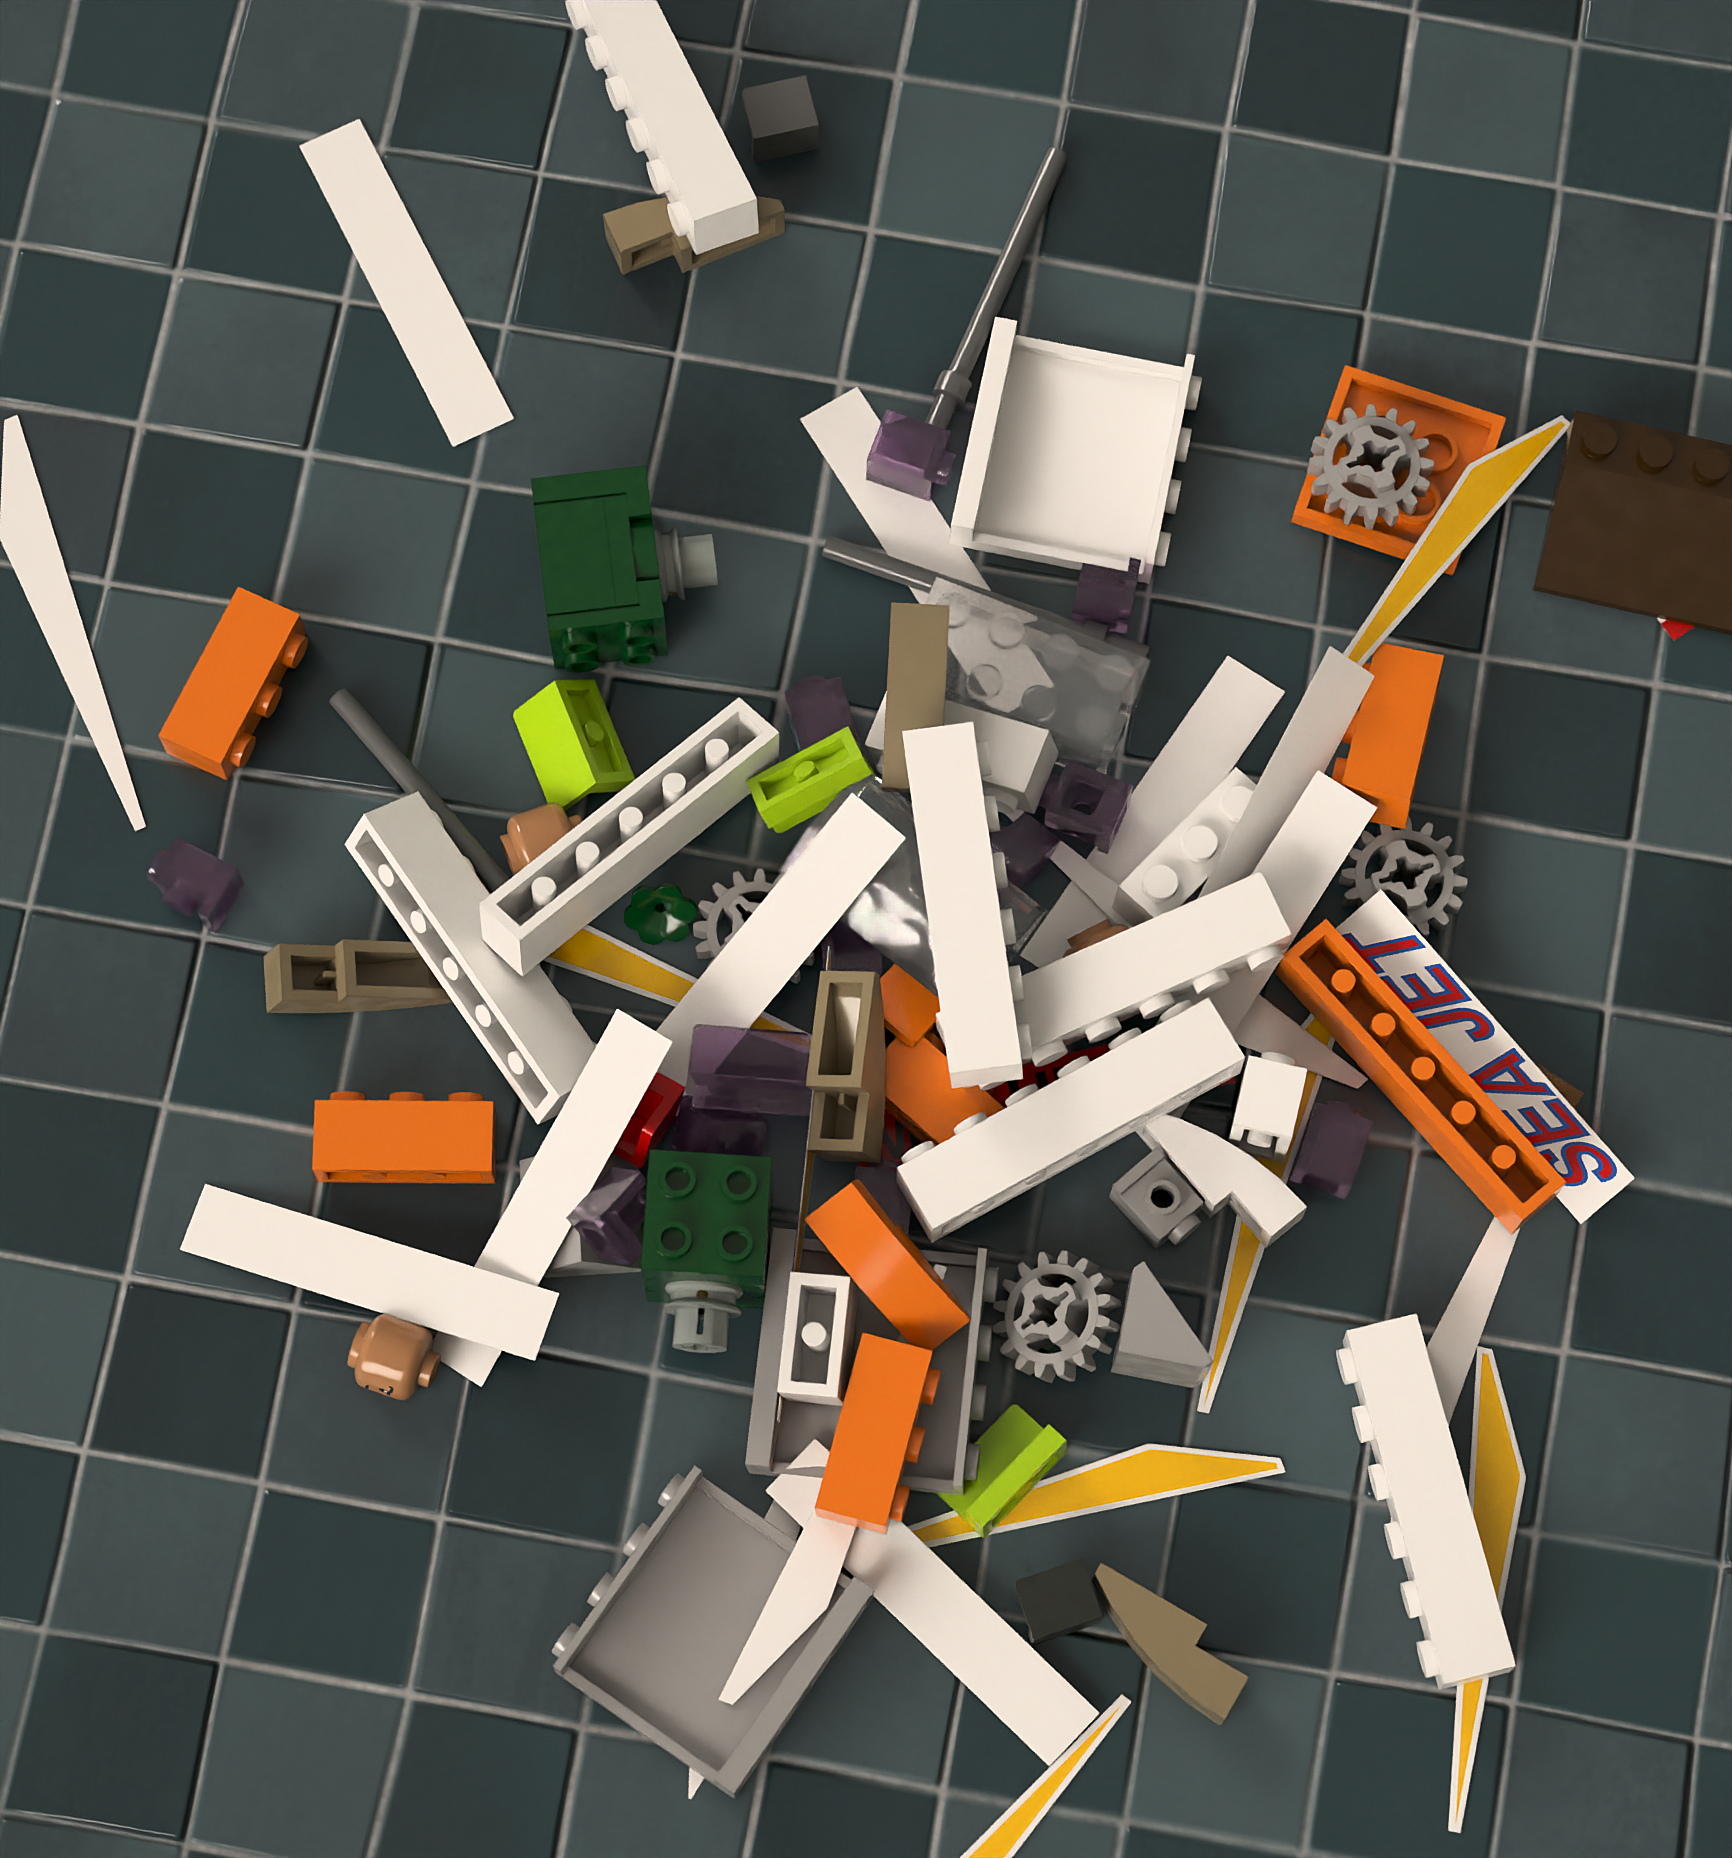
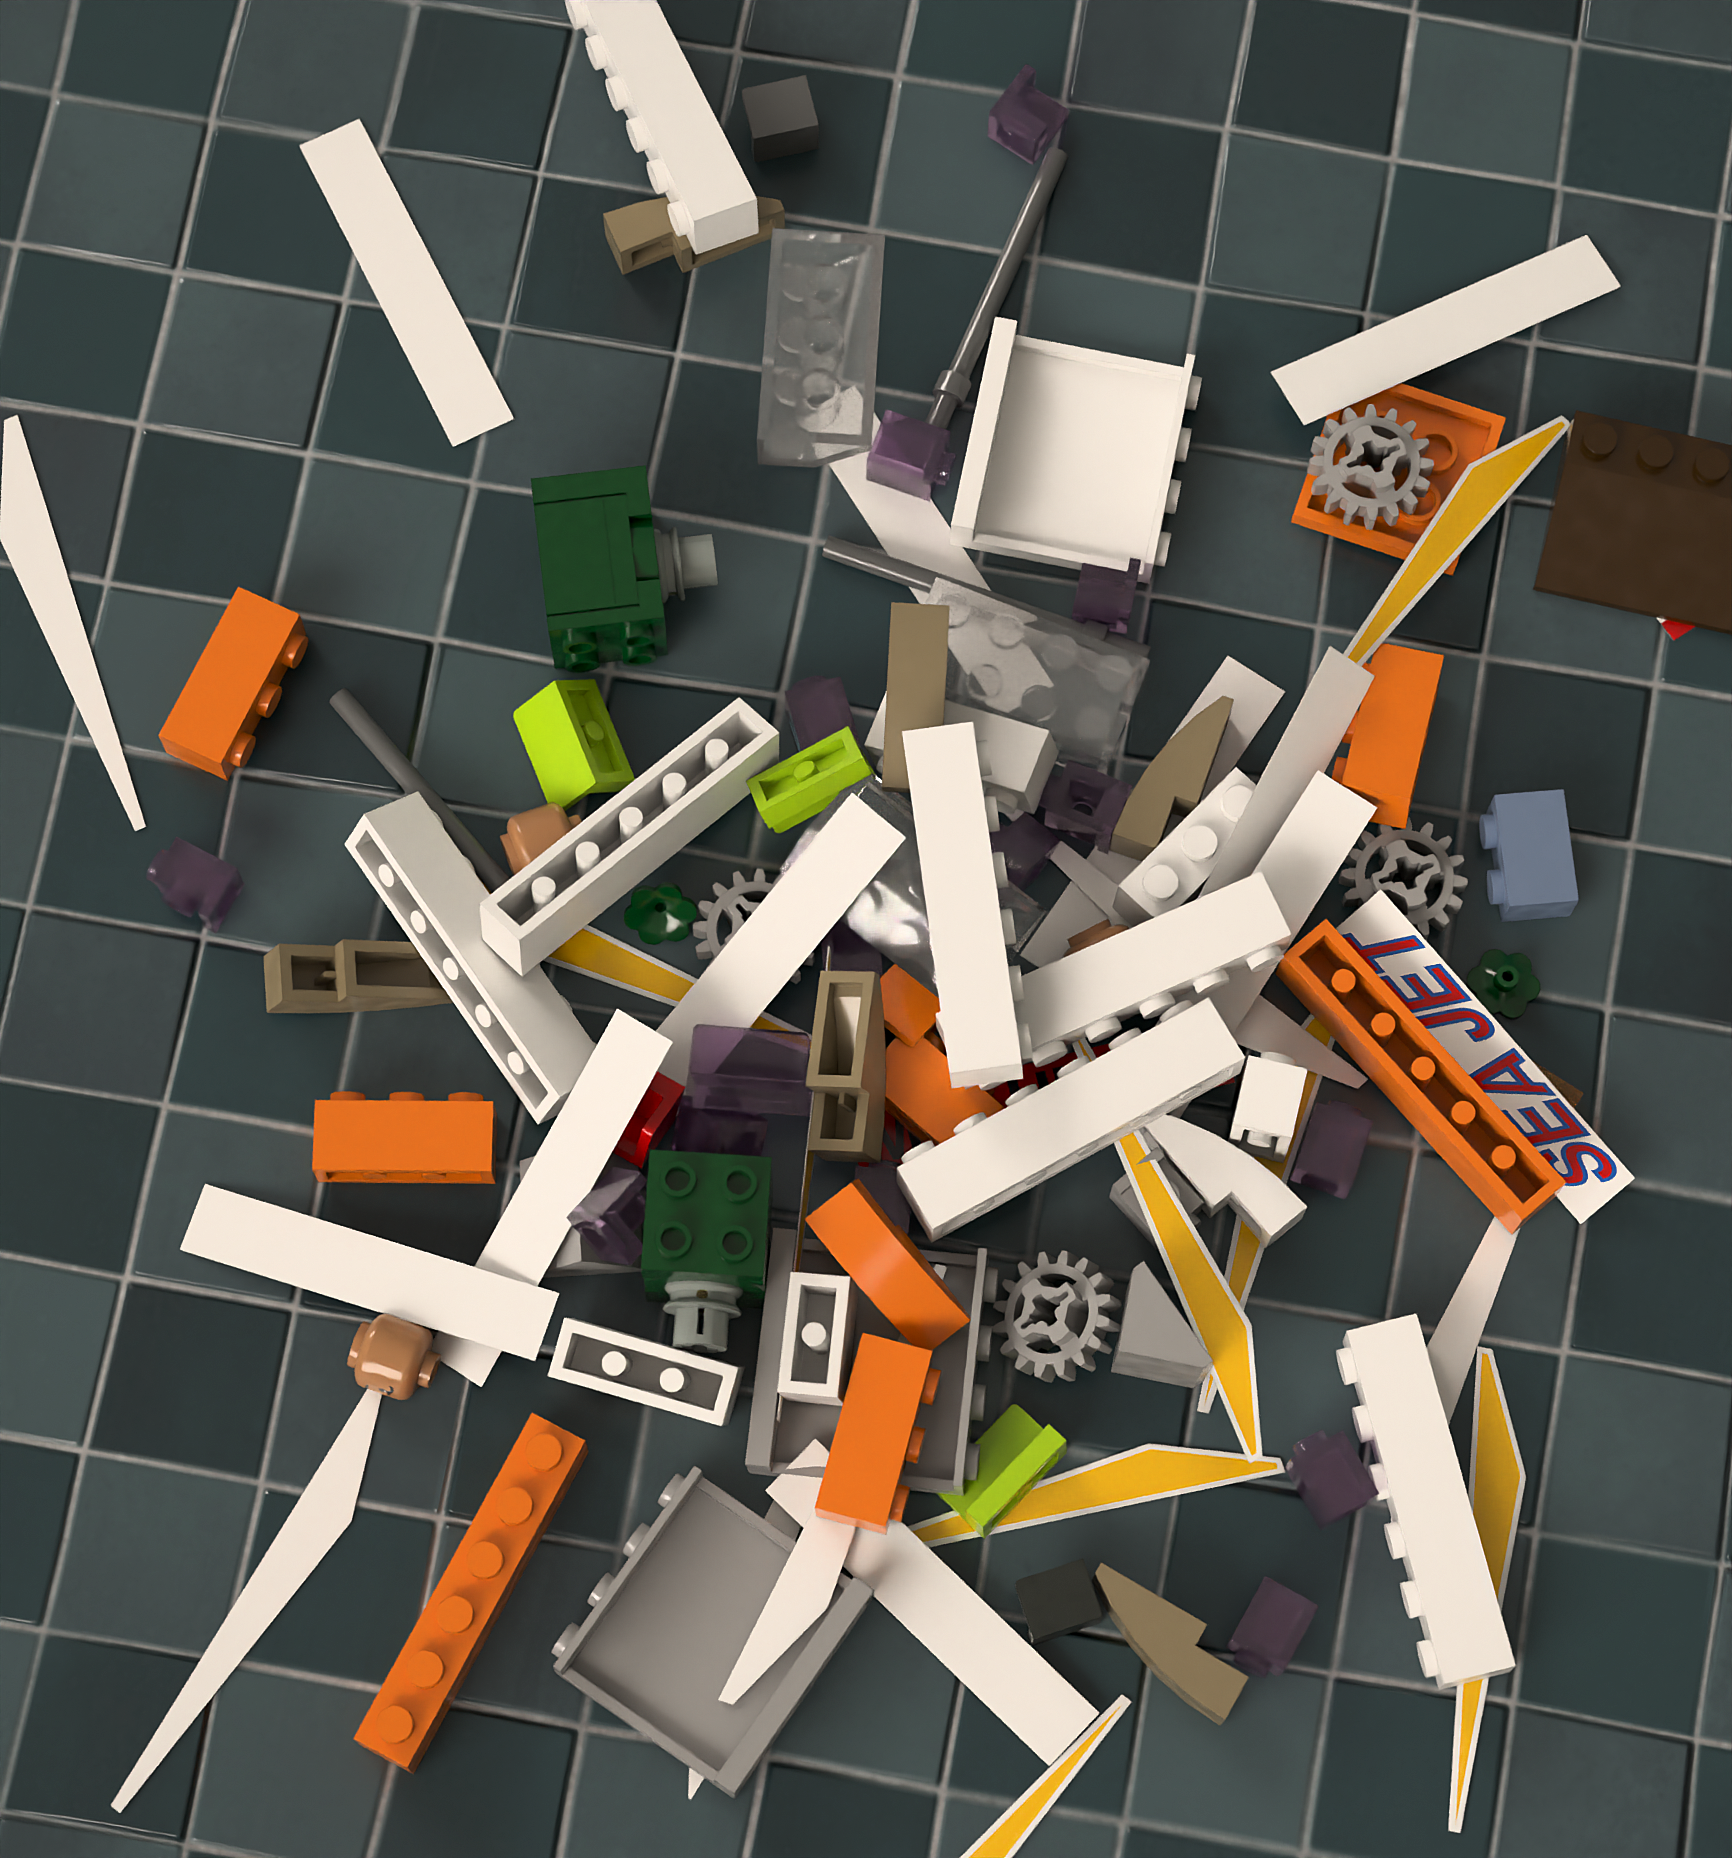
(300, 1545): none -> white sticker
(472, 1593): none -> orange brick
(646, 1371): none -> white brick
(820, 347): none -> clear slope
(1025, 117): none -> clear purple panel
(1171, 782): none -> dark tan slope
(1200, 1285): none -> yellow sticker
(1270, 1629): none -> clear purple brick
(1330, 1477): none -> clear purple brick
(1445, 329): none -> white sticker
(1496, 993): none -> dark green plant
(1529, 855): none -> sand blue brick

